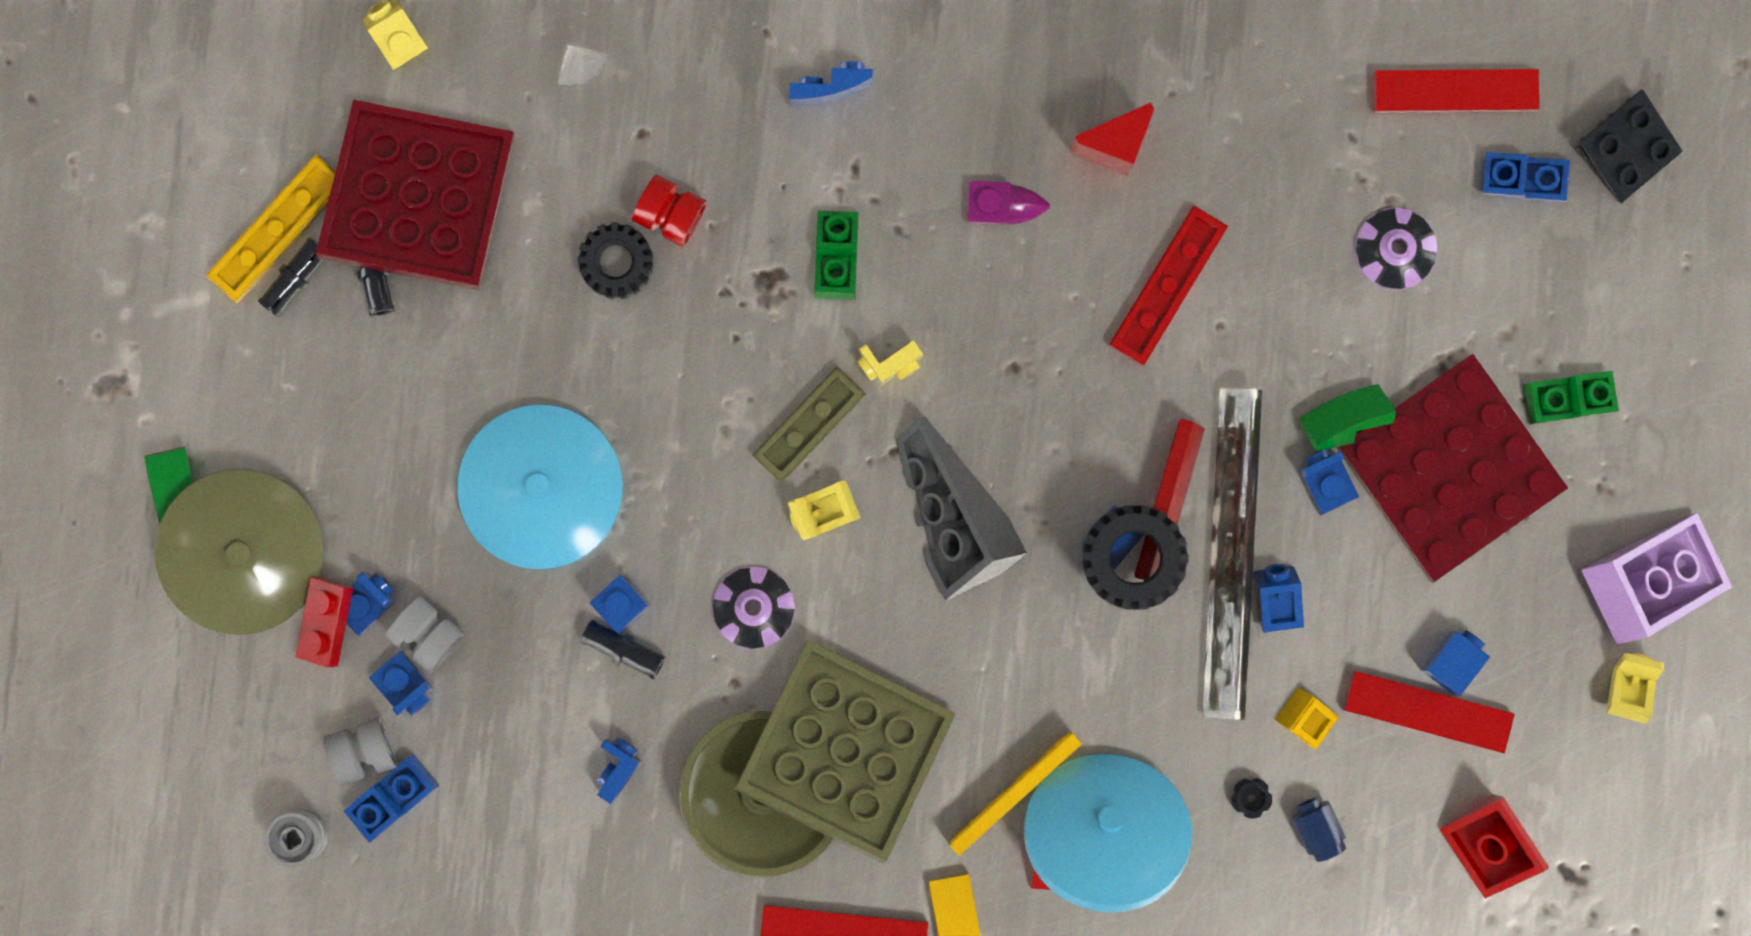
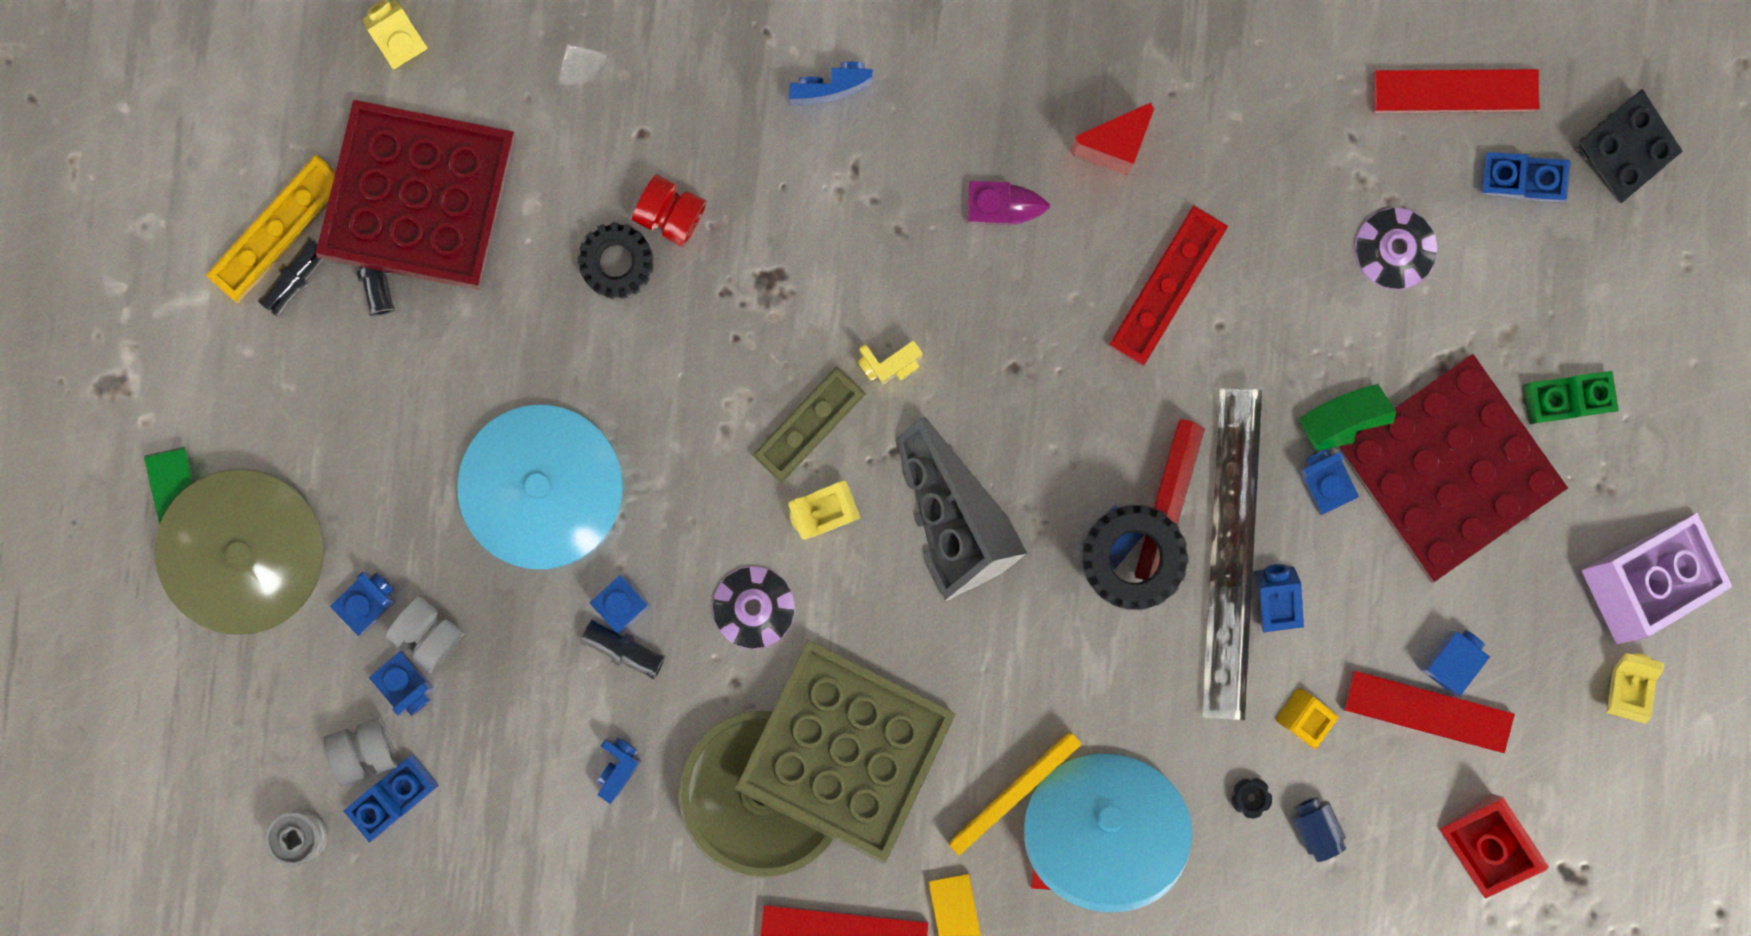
(324, 622): red plate -> none
(836, 255): green slope -> none

